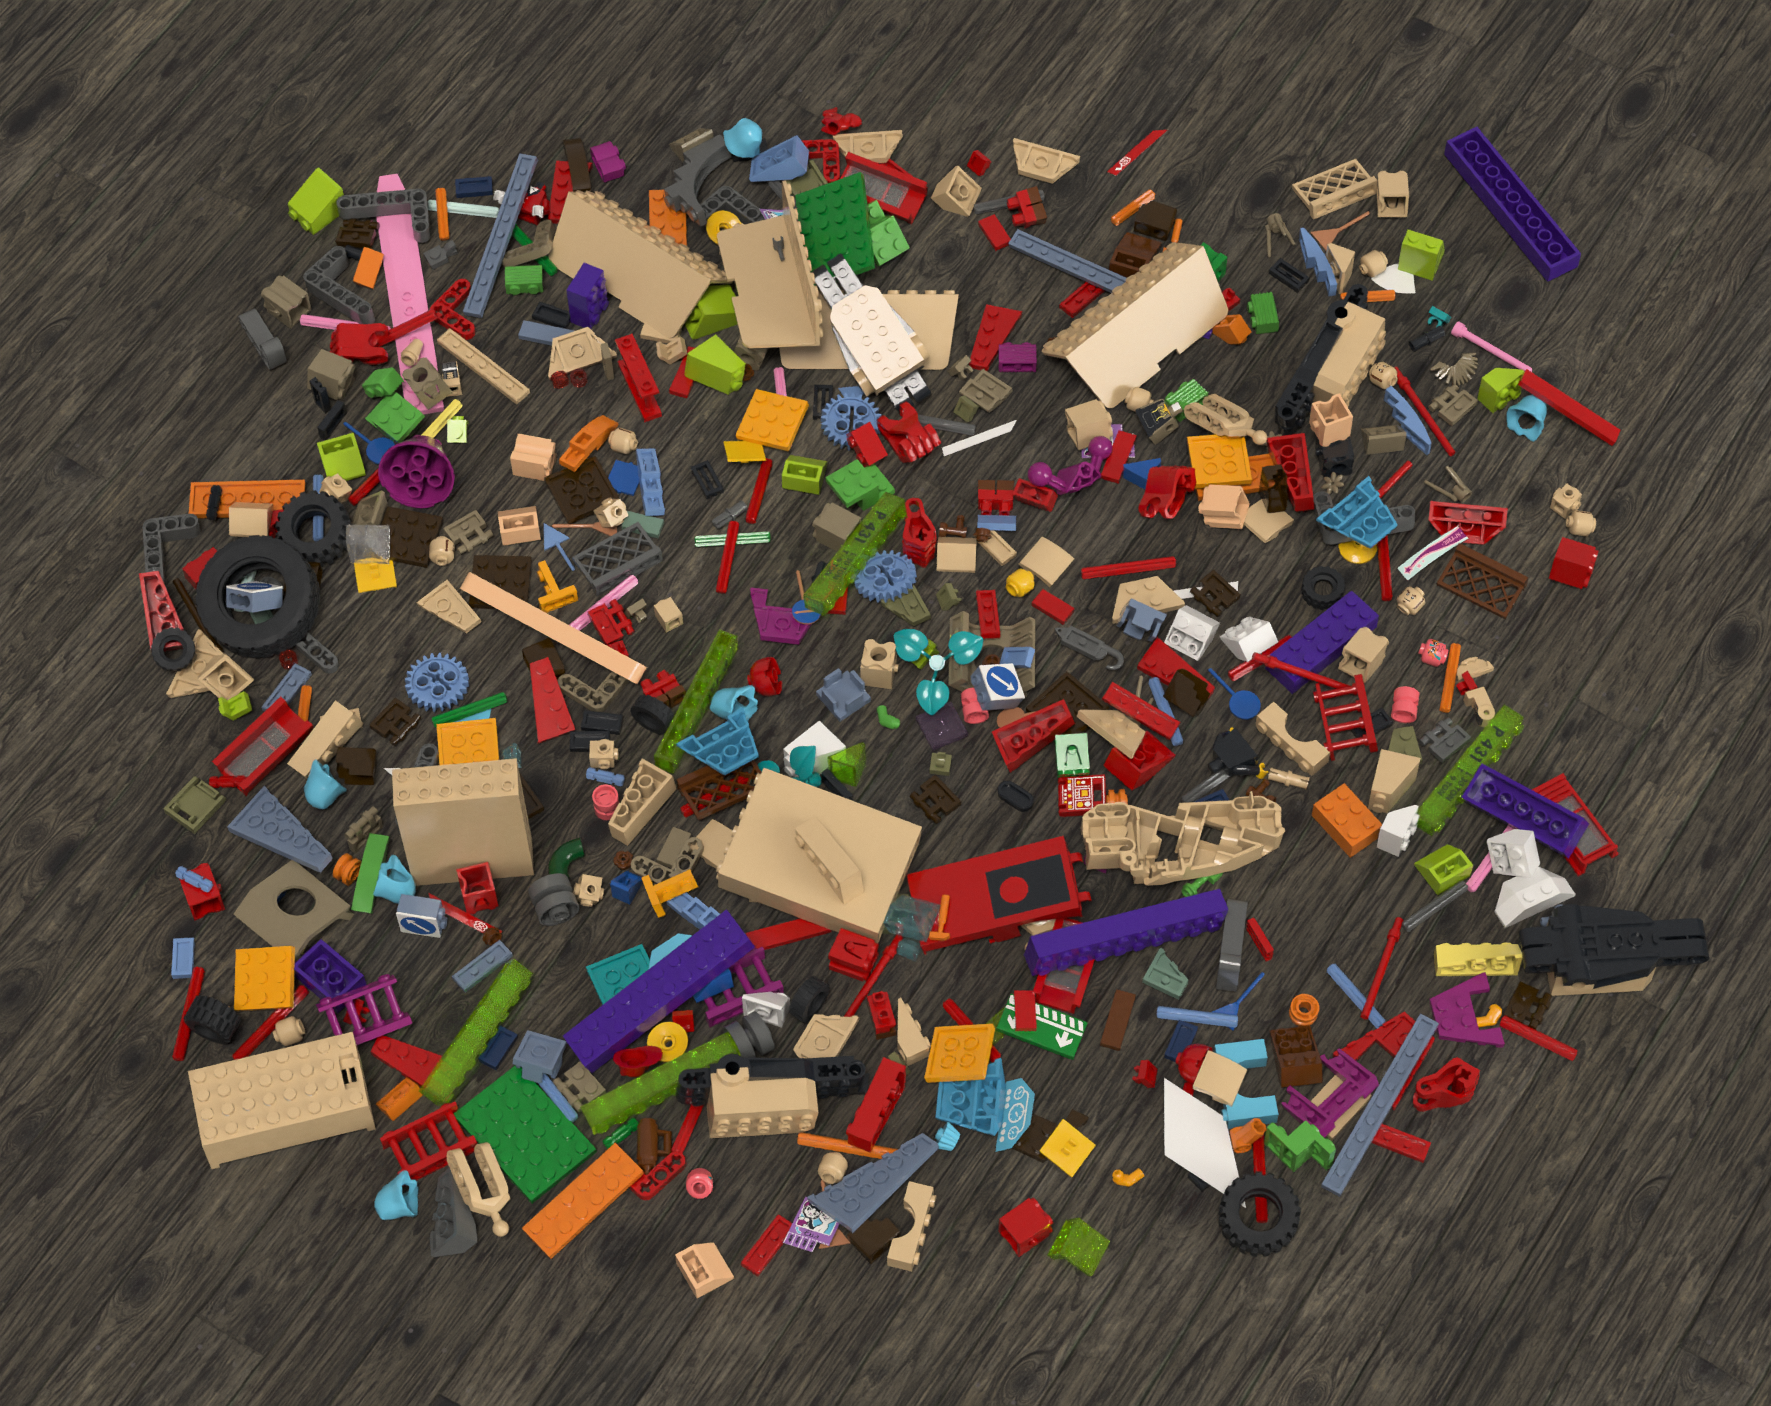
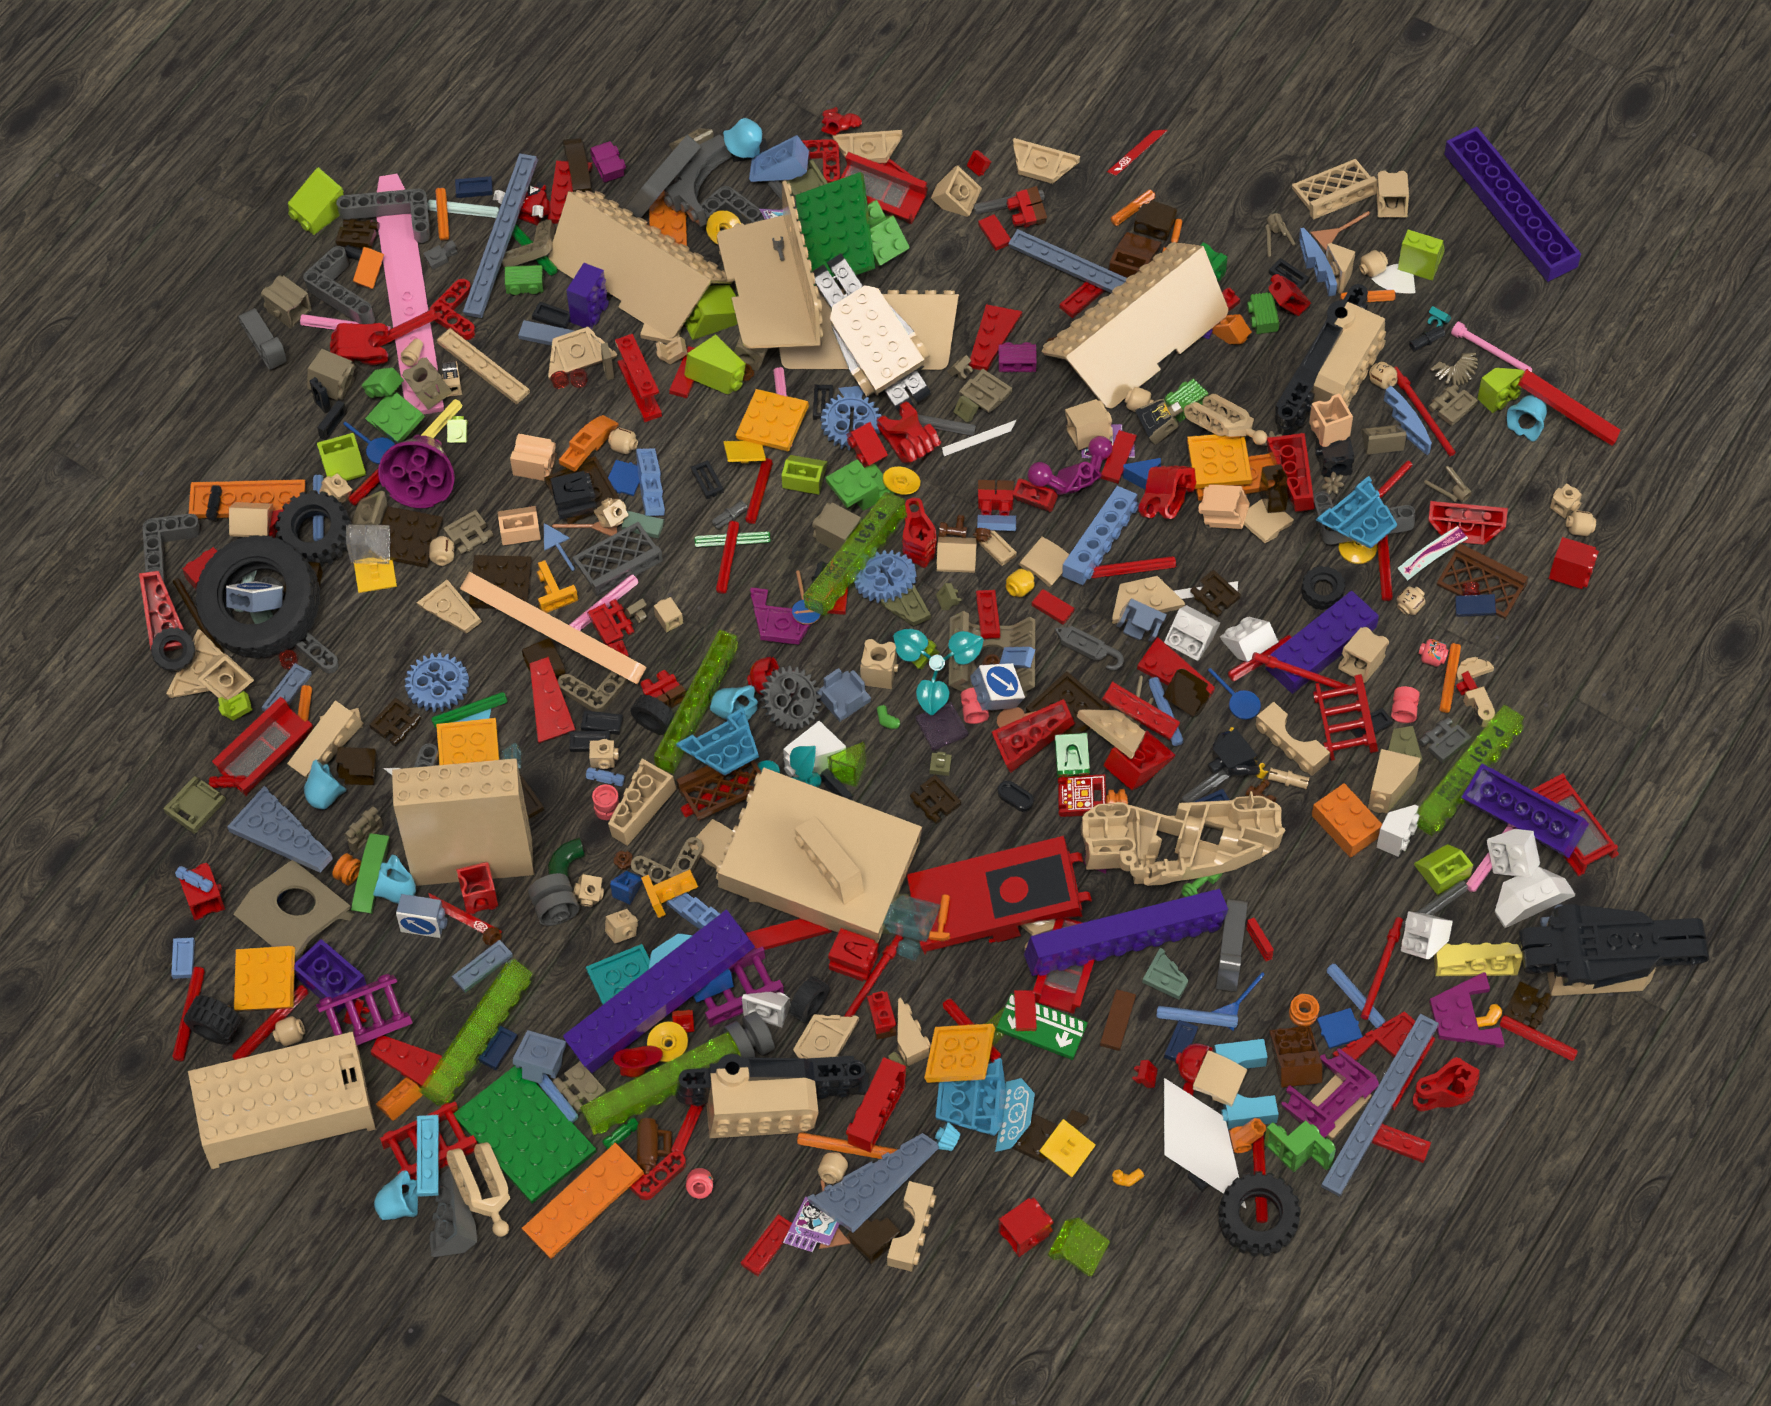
(428, 1155): none -> medium azure tile
(573, 494): none -> black piece
(621, 926): none -> tan brick
(663, 176): none -> dark grey beam
(672, 847): dark tan tile -> none
(703, 1268): light nougat slope -> none
(804, 706): none -> dark grey gear
(901, 480): none -> yellow dish
(1100, 535): none -> medium blue brick
(1283, 289): none -> red torso
(1339, 1028): none -> blue piece
(1425, 934): none -> white slope
(1470, 588): none -> clear red bush
(1475, 605): none -> dark blue tile

